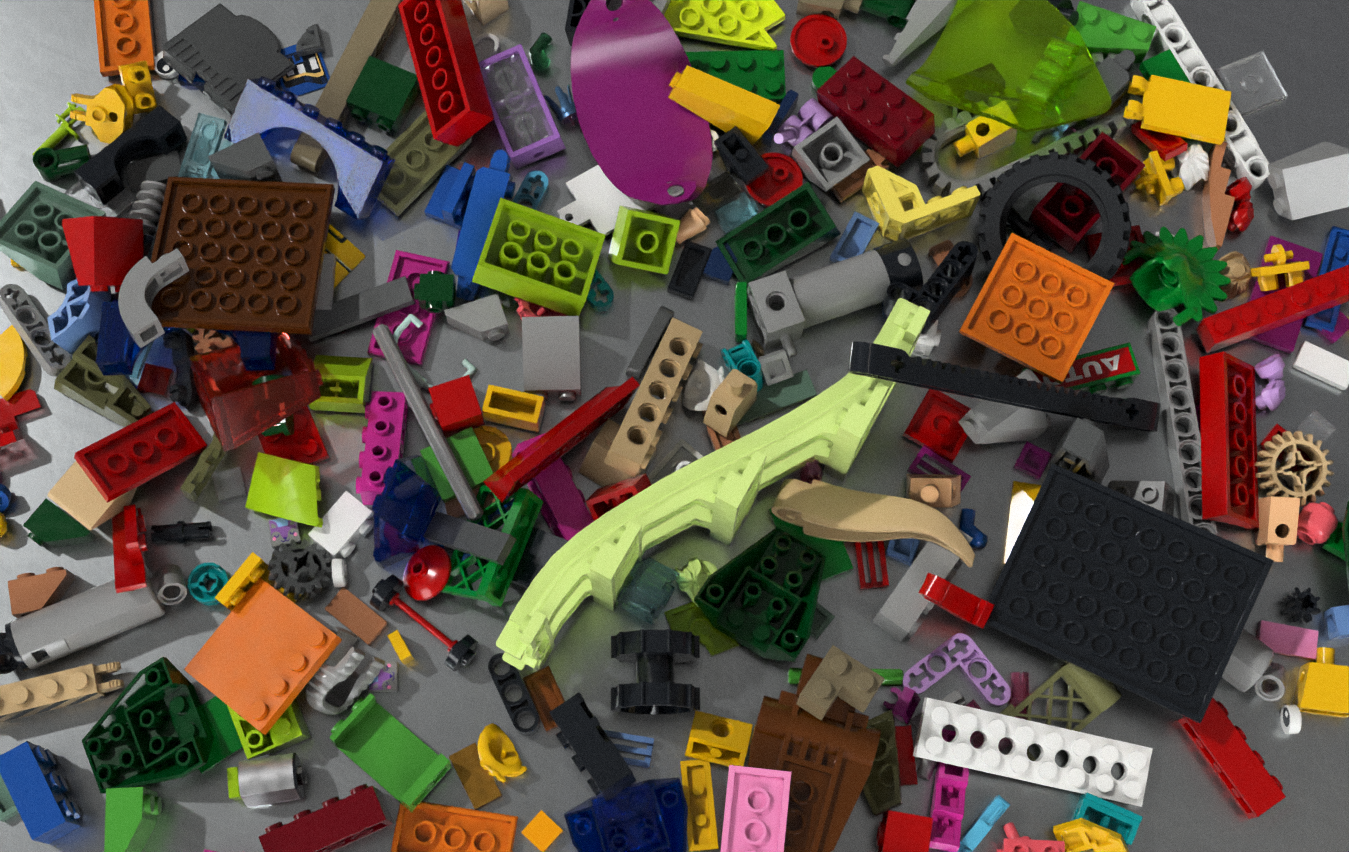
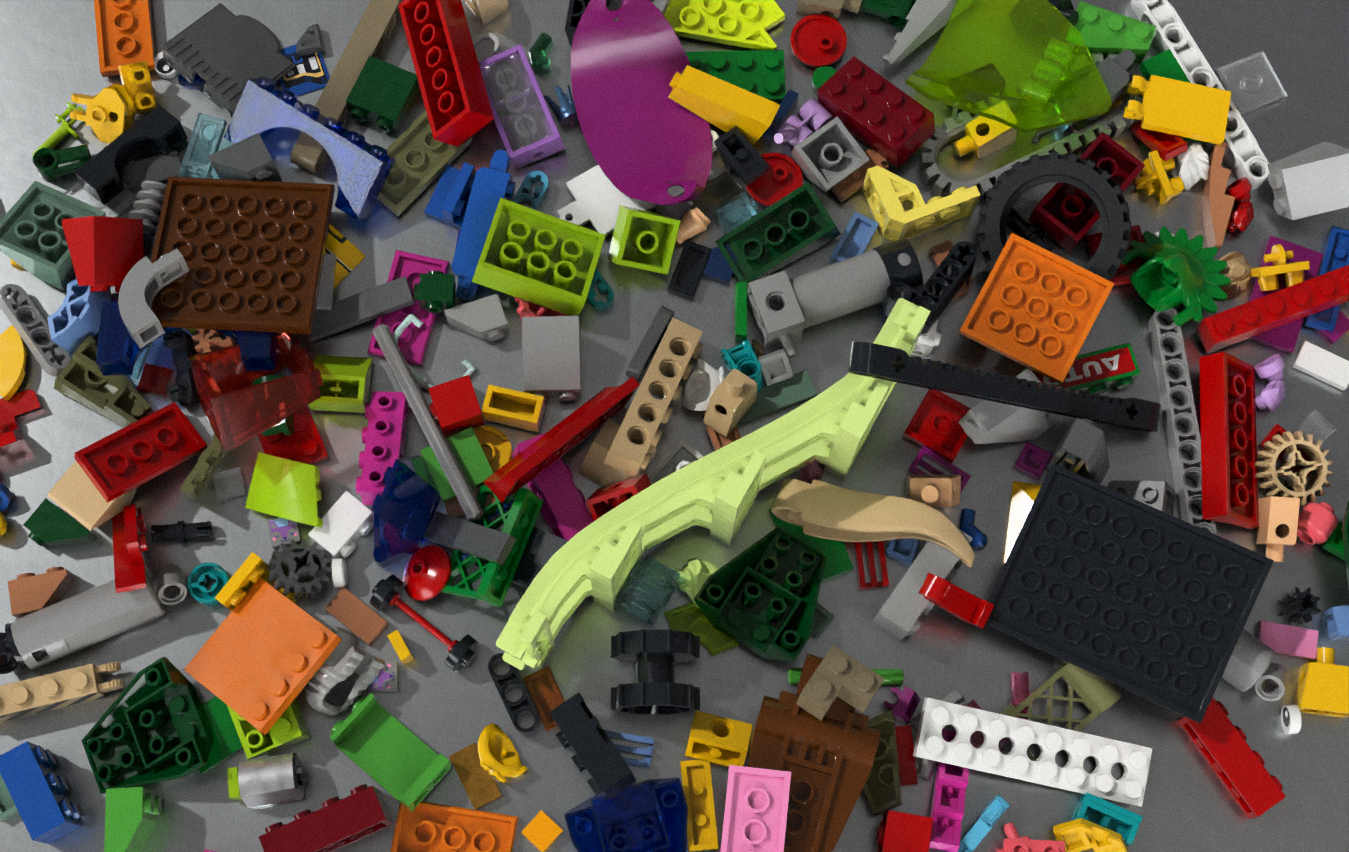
(963, 662): lavender beam -> none

